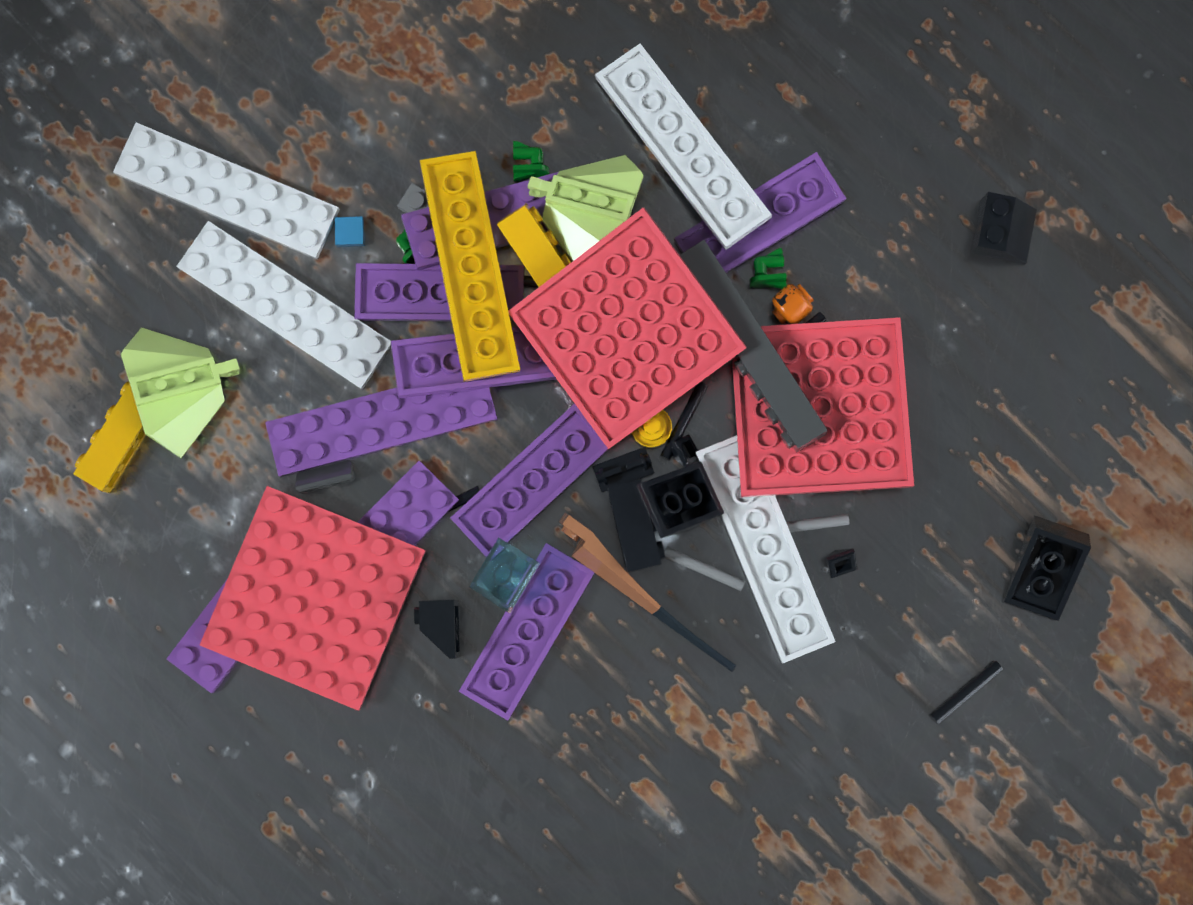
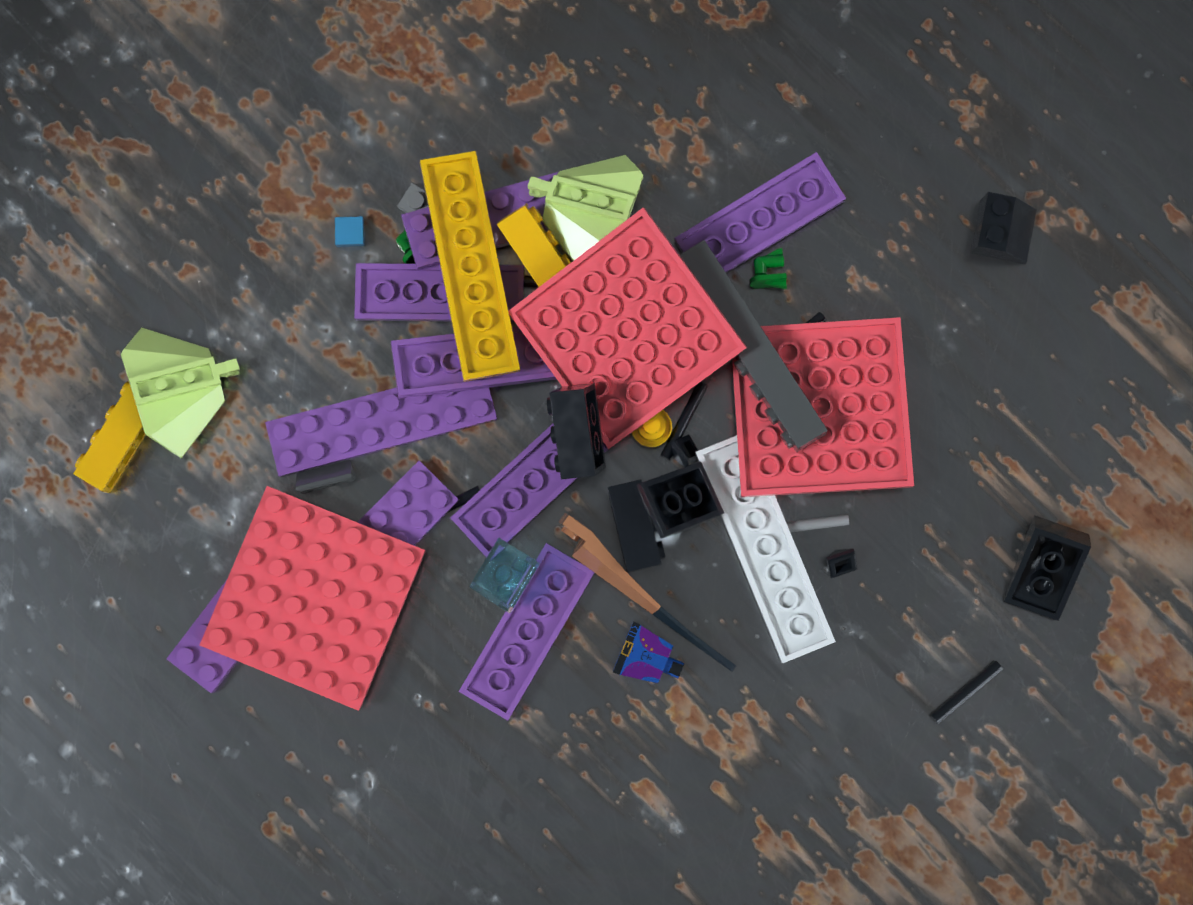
(226, 190): white plate -> none
(285, 305): white plate -> none
(440, 624): black slope -> none
(535, 169): green piece -> none
(576, 431): none -> black brick
(623, 469): black hinge -> none
(646, 656): none -> torso
(683, 146): white plate -> none
(704, 568): light grey bar -> none
(792, 304): orange head -> none

